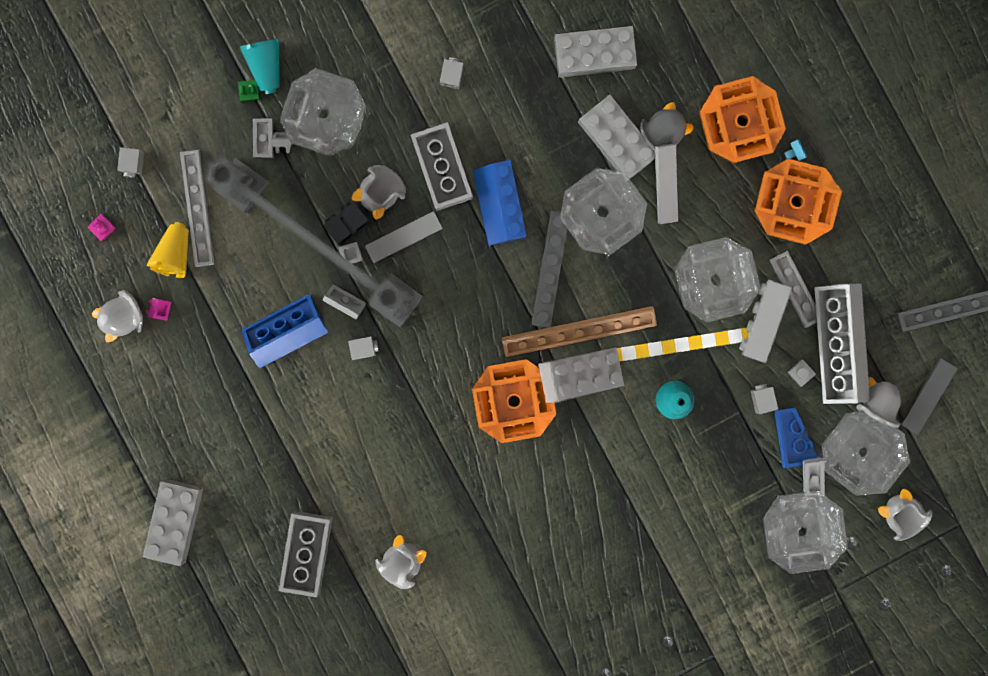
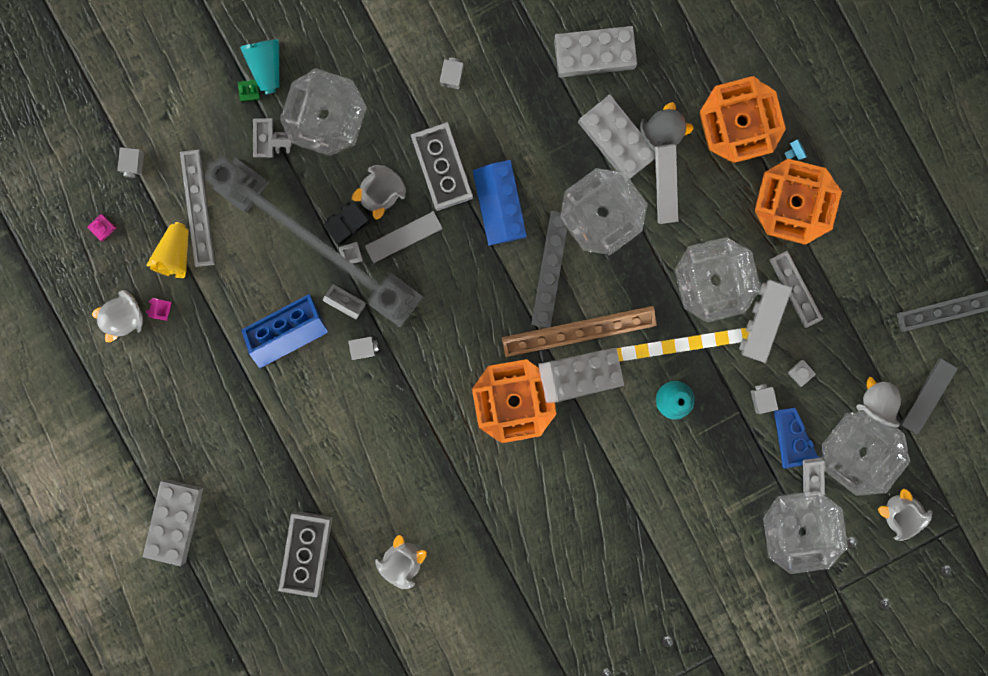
(842, 344): light grey brick -> none

